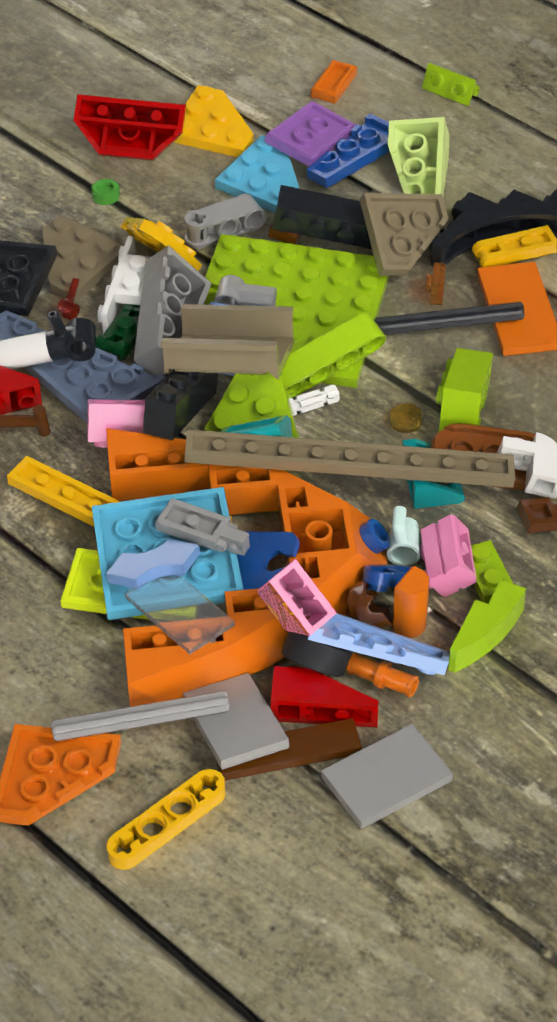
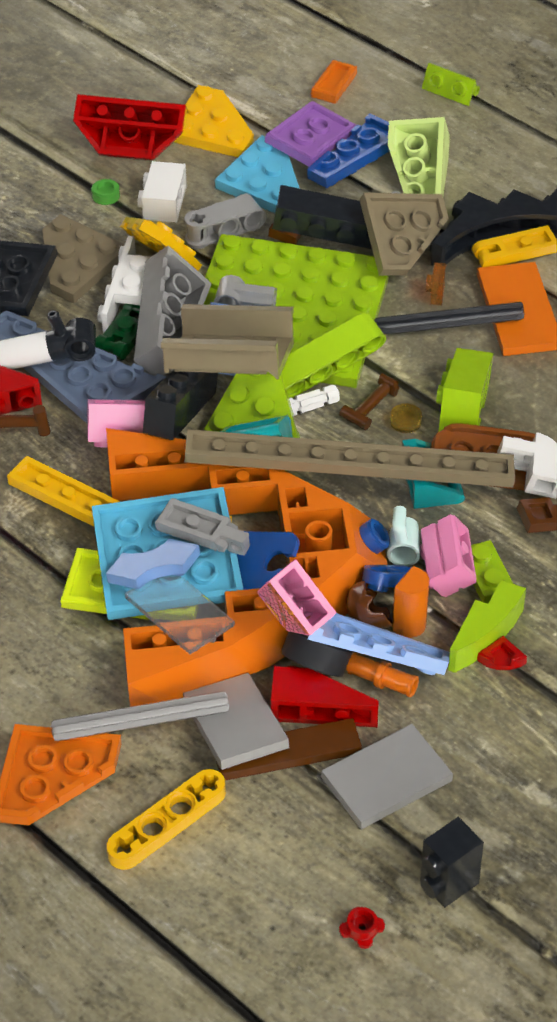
(66, 306): clear red hand -> none
(163, 191): none -> white brick
(358, 416): none -> reddish brown piece
(362, 917): none -> red plate
(451, 862): none -> black brick
(502, 655): none -> red tile

